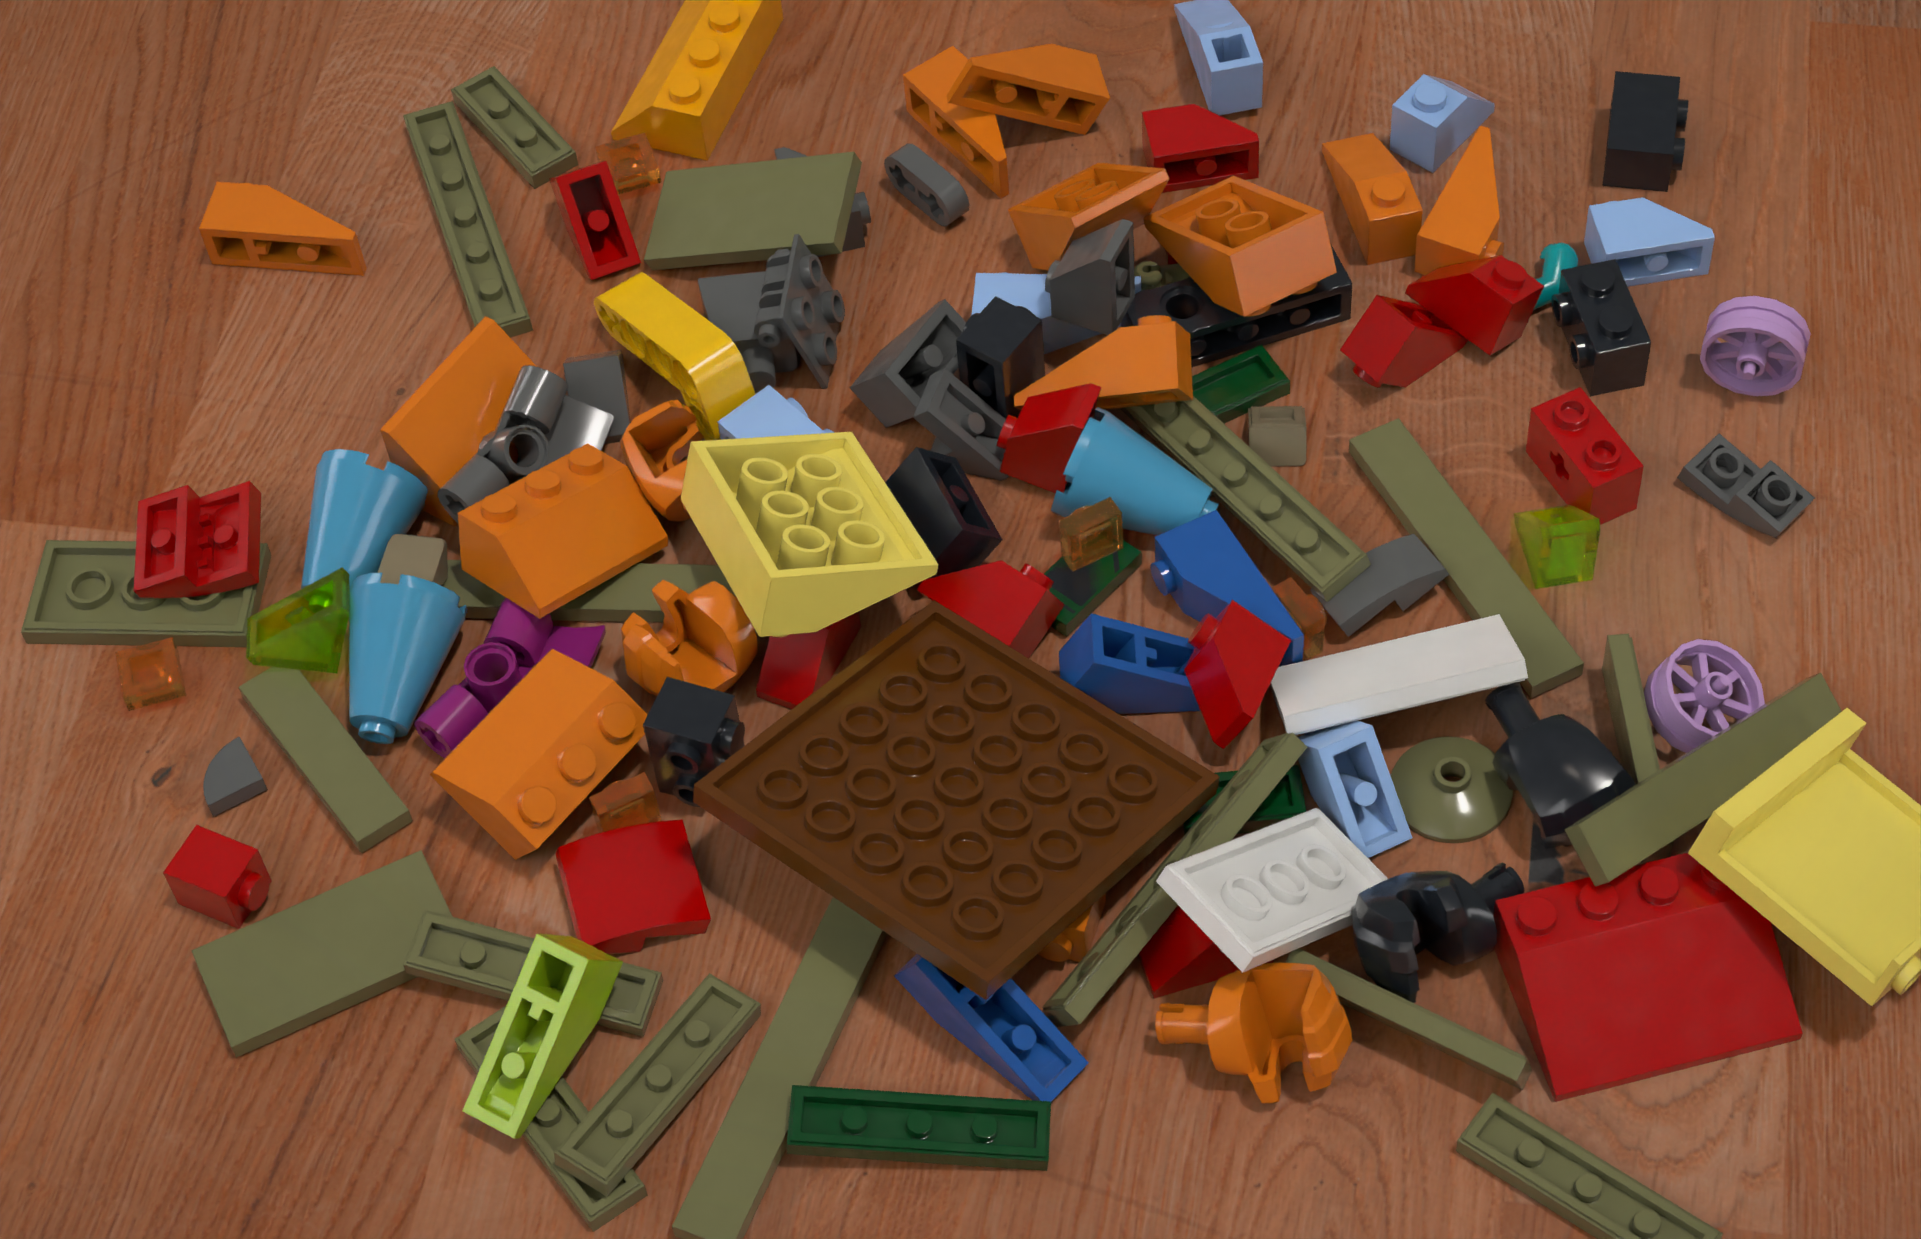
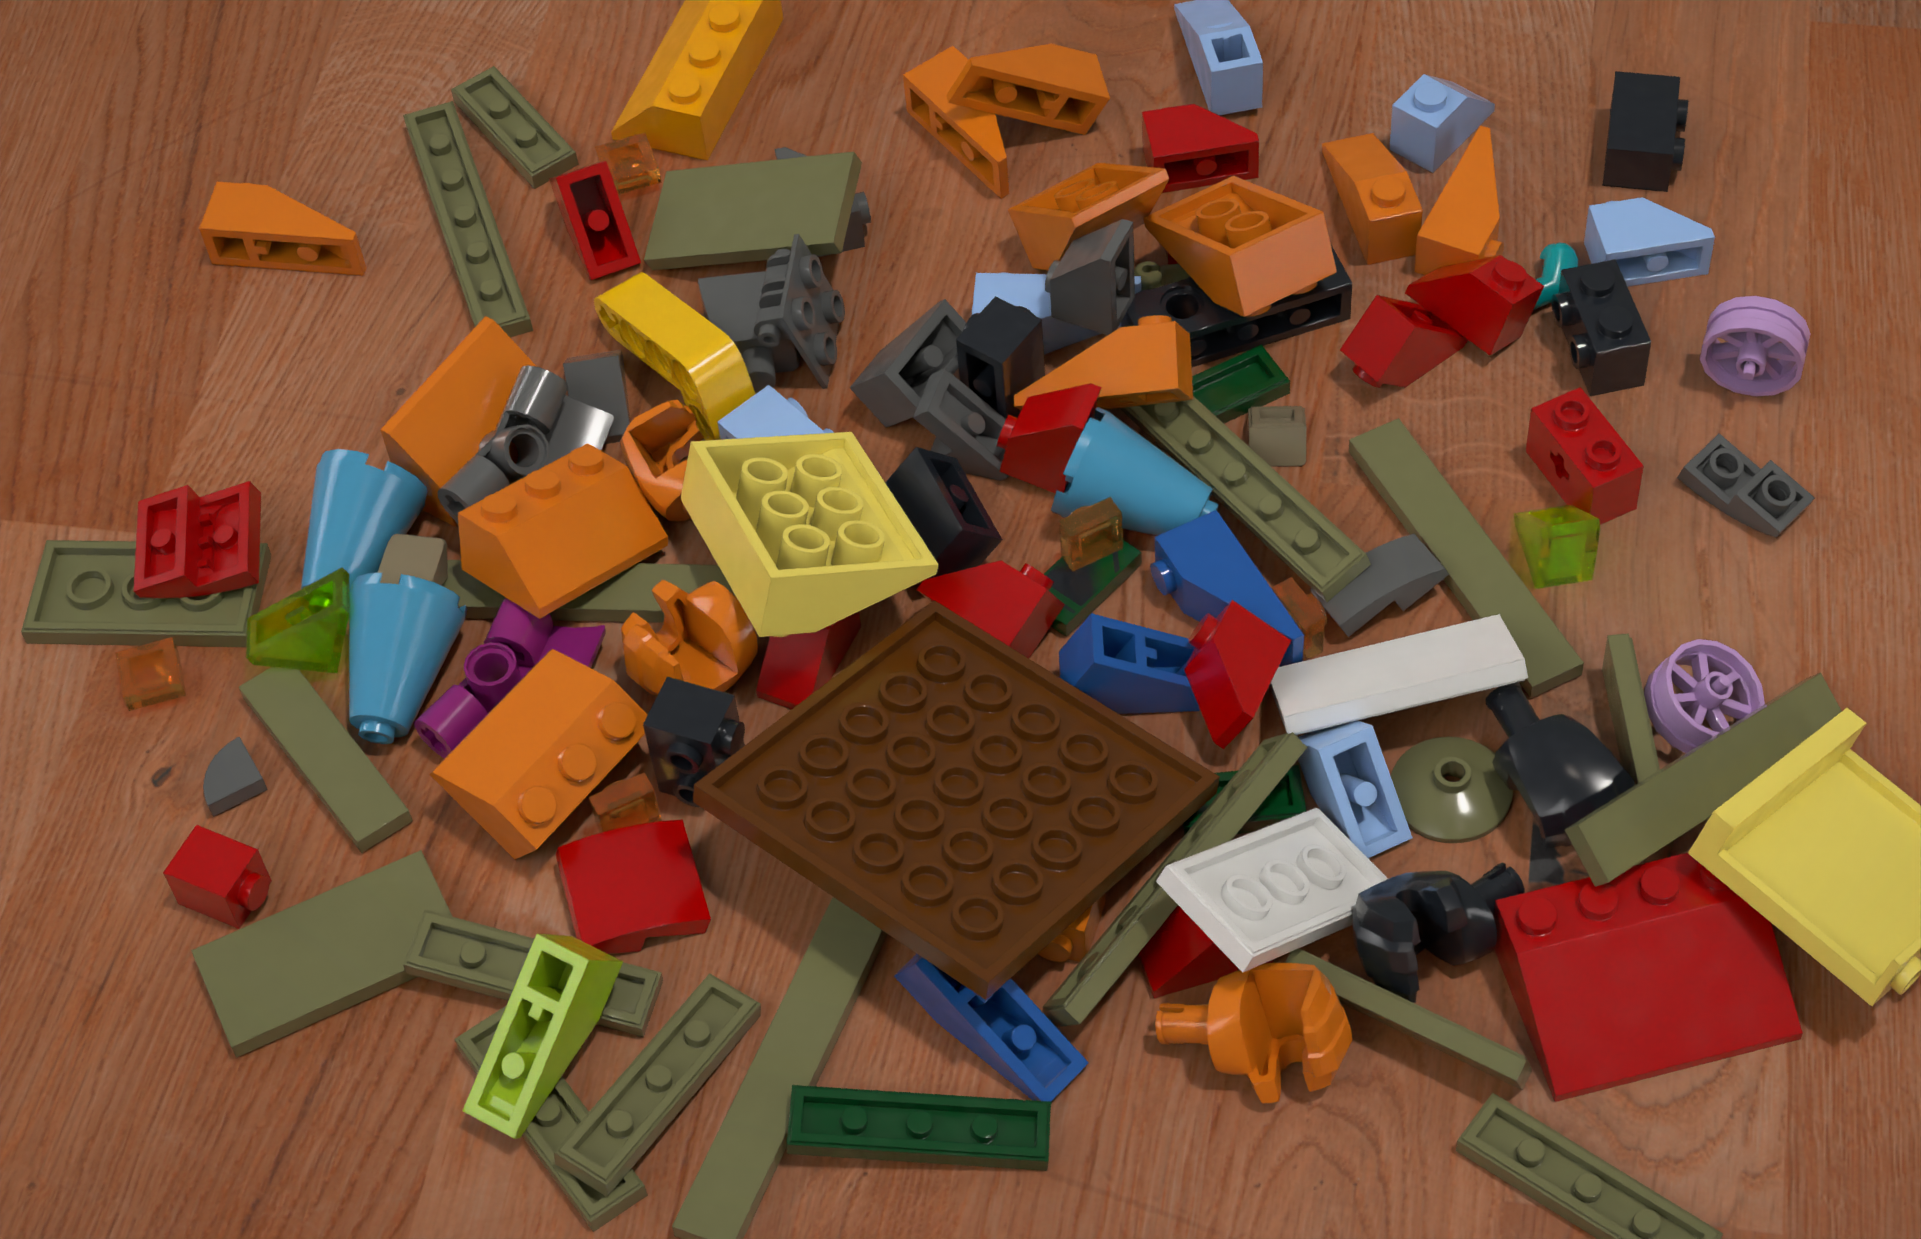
(926, 184): dark grey beam -> none

